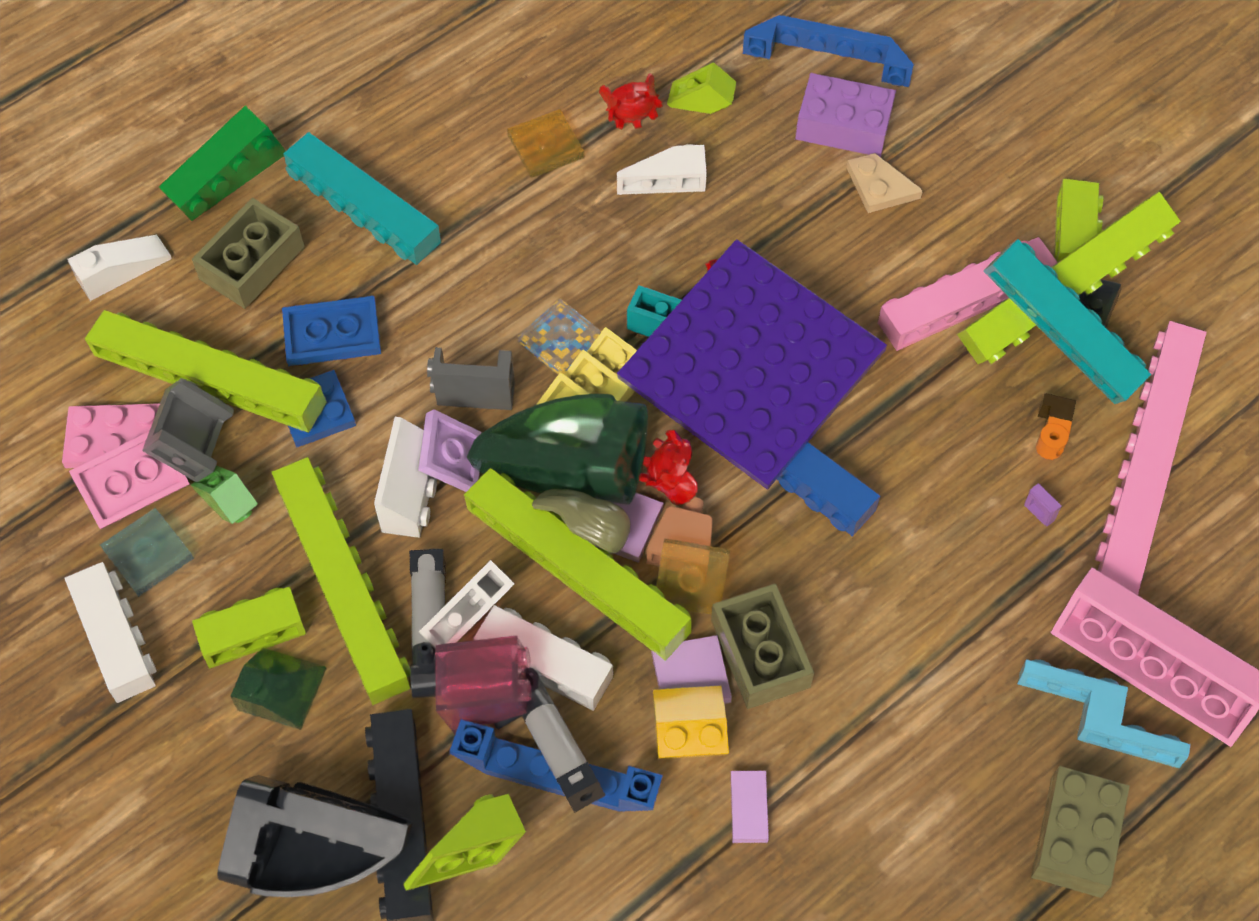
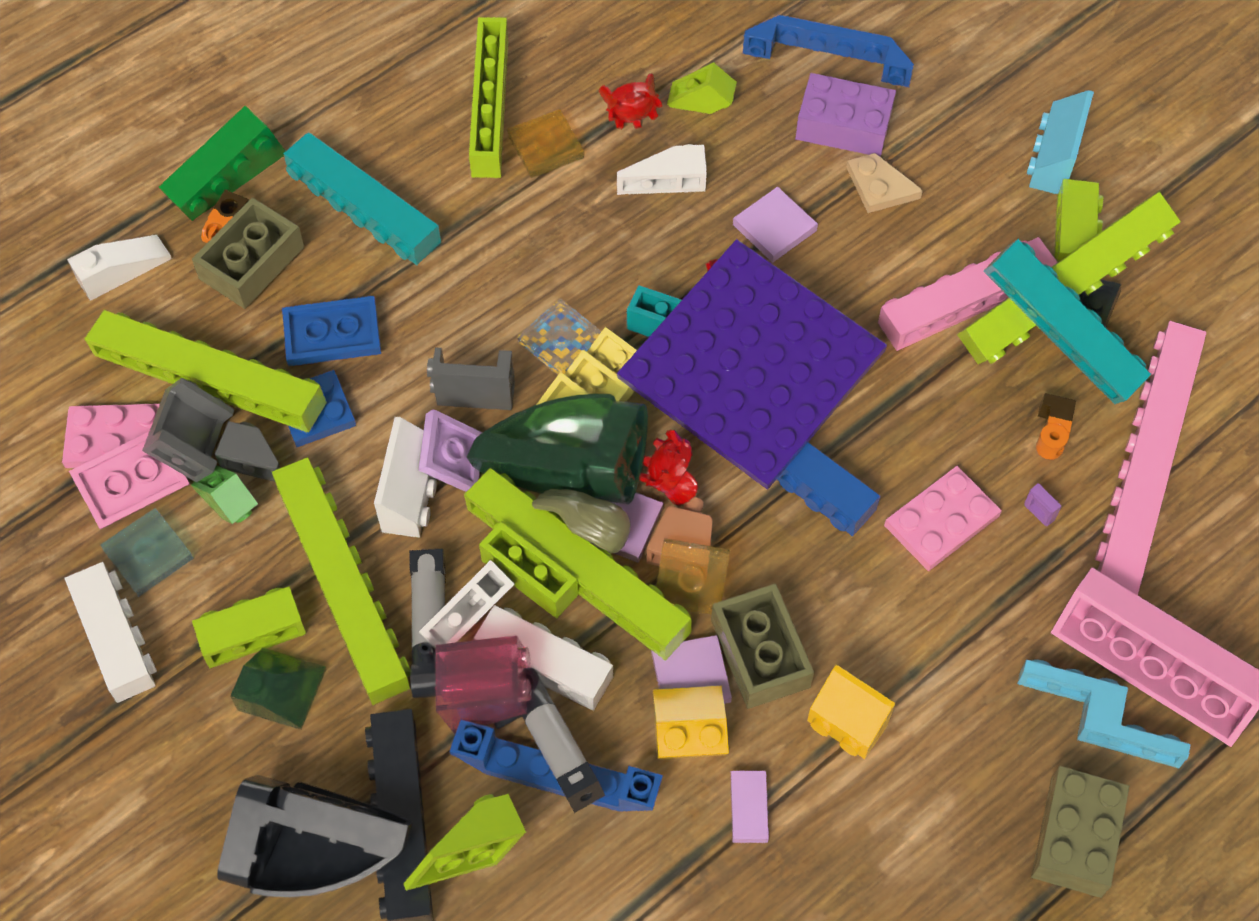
(222, 213): none -> leg
(246, 451): none -> dark grey slope
(488, 98): none -> lime brick
(529, 569): none -> lime brick
(775, 224): none -> lavender tile
(850, 712): none -> yellow slope
(942, 518): none -> bright pink plate
(1060, 142): none -> medium azure slope

